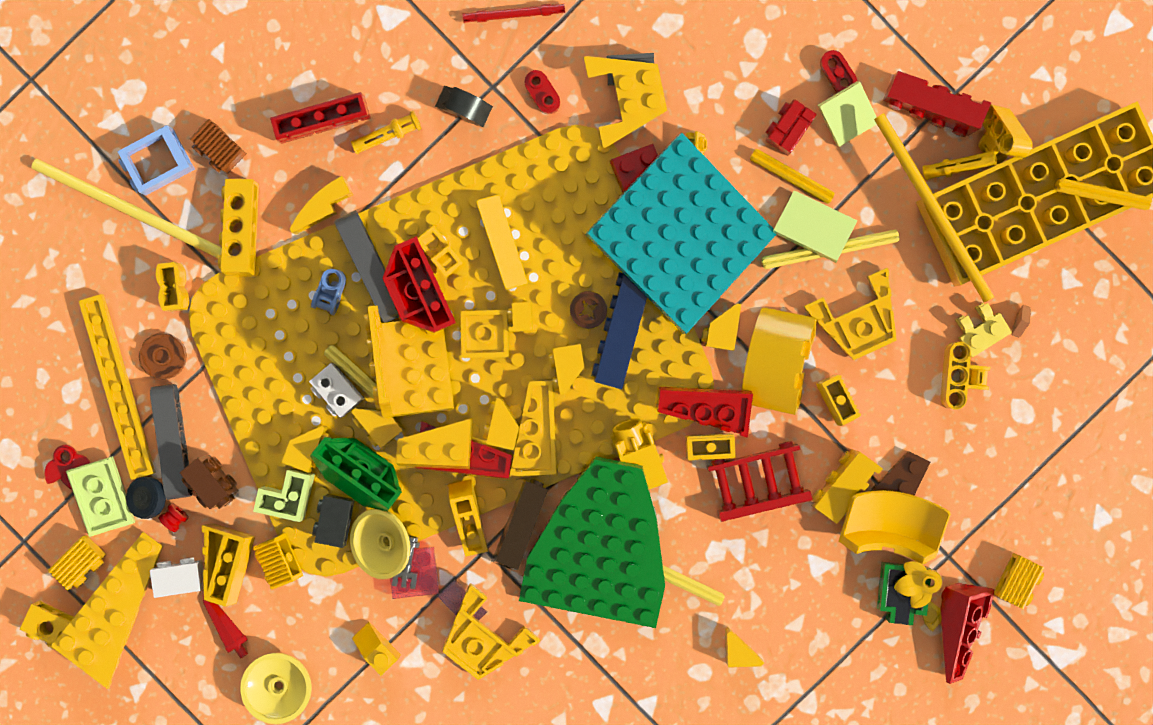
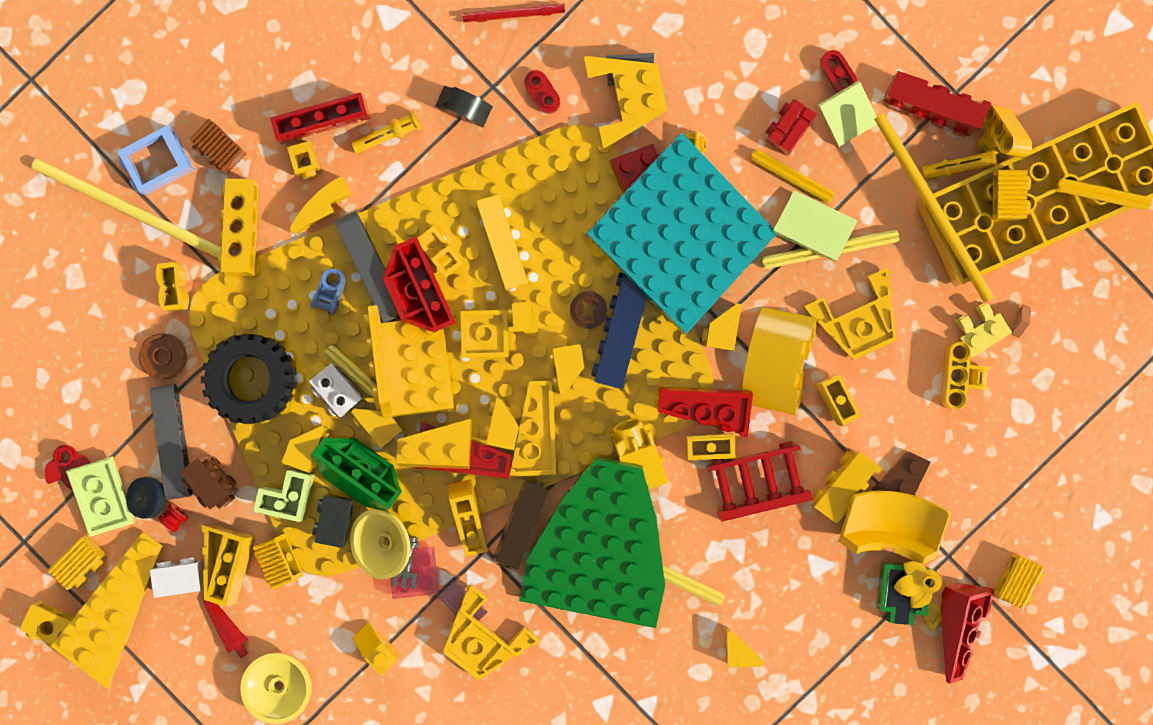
(117, 386): yellow plate -> none
(218, 385): none -> black tyre
(298, 154): none -> yellow brick
(1010, 194): none -> yellow brick

